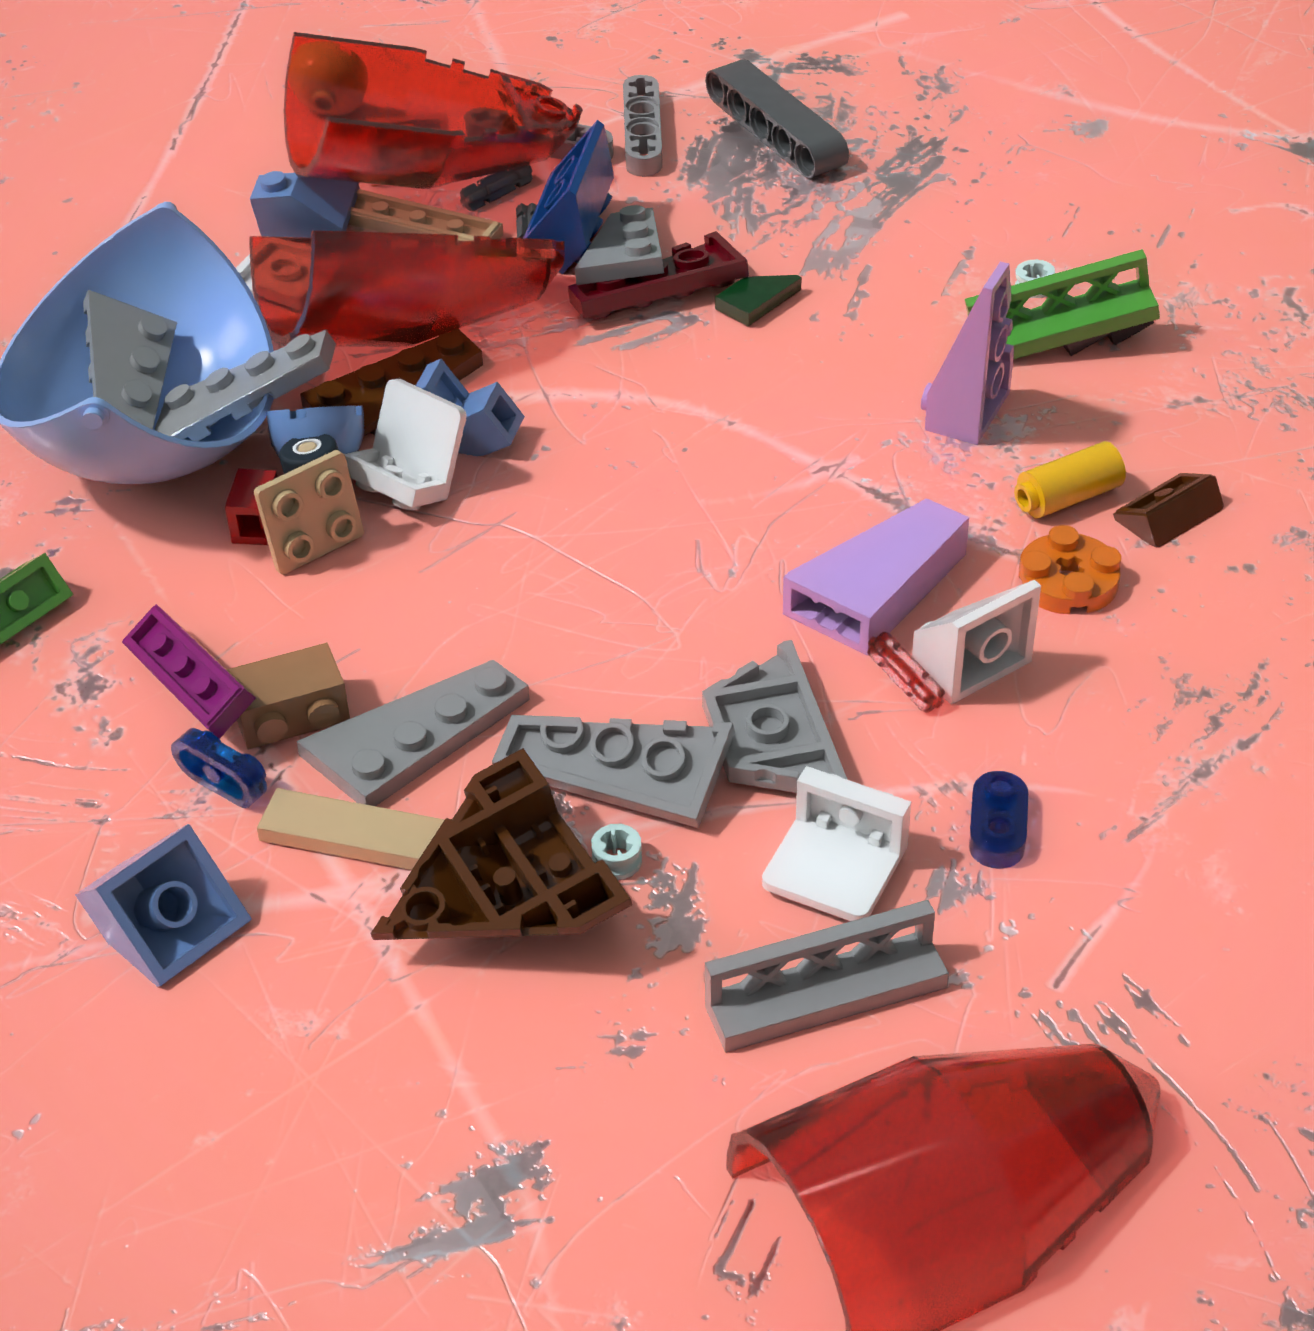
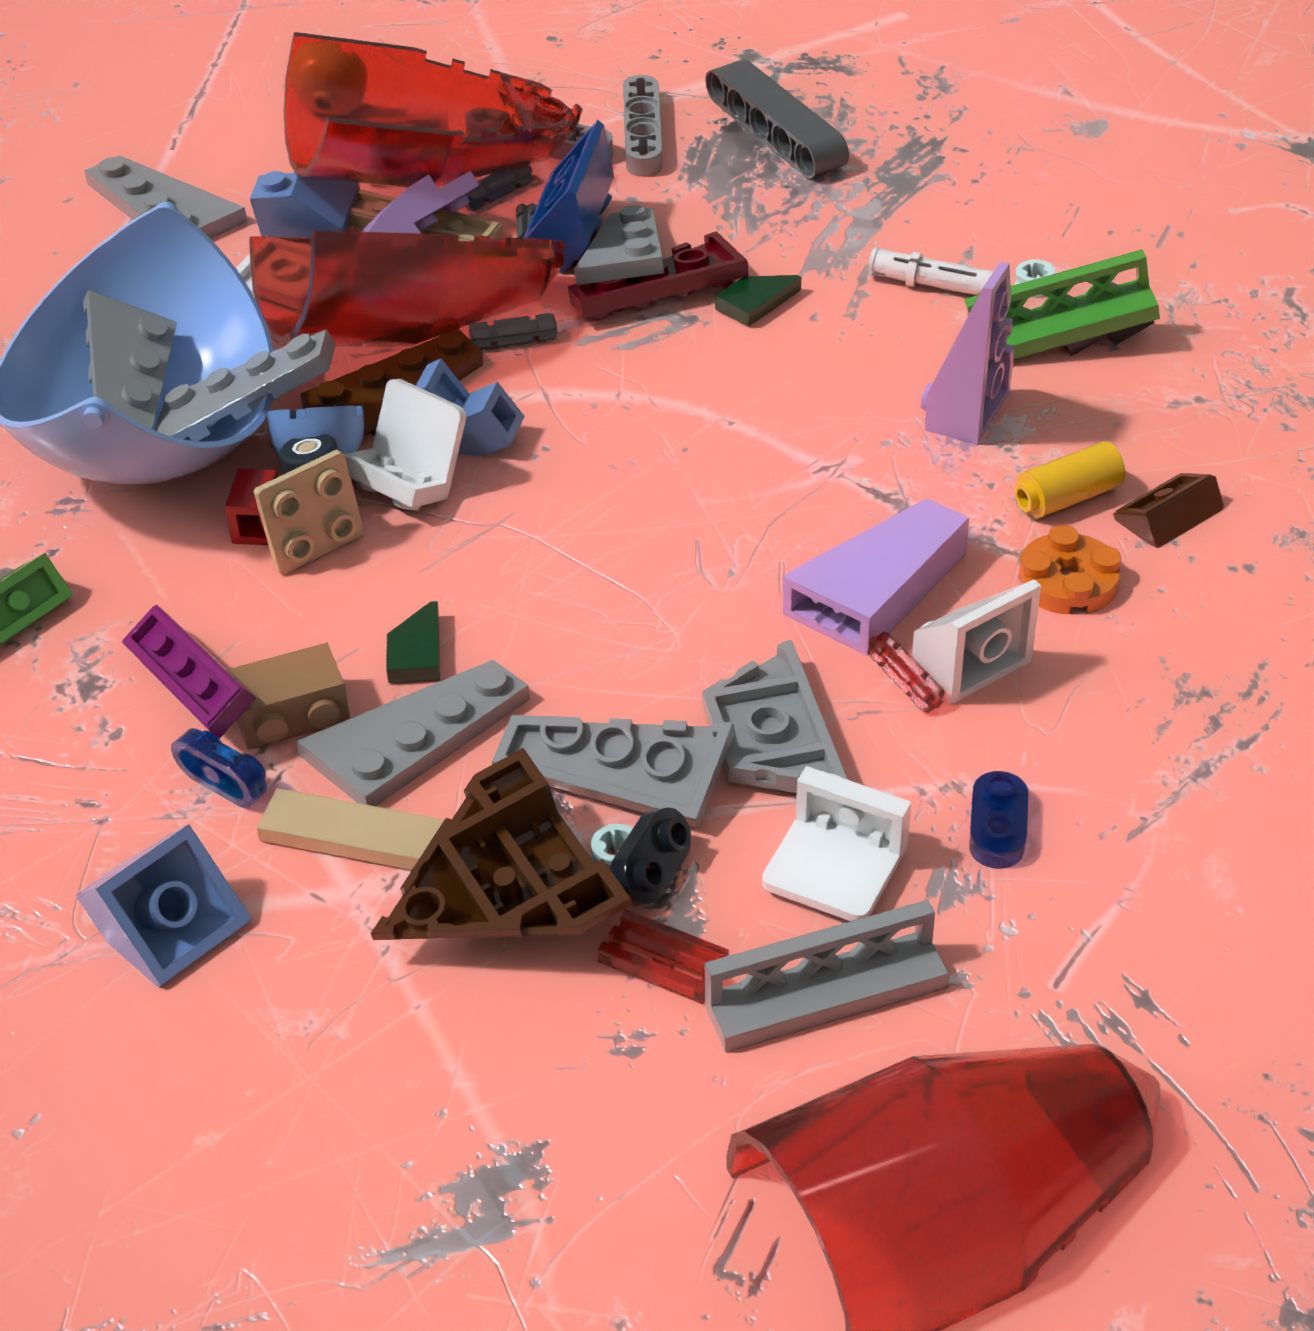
(140, 188): none -> light grey wing
(415, 647): none -> dark green tile
(418, 204): none -> lavender slope
(513, 331): none -> dark grey axle
(652, 854): none -> black plate
(667, 948): none -> clear red tile
(920, 270): none -> white pin

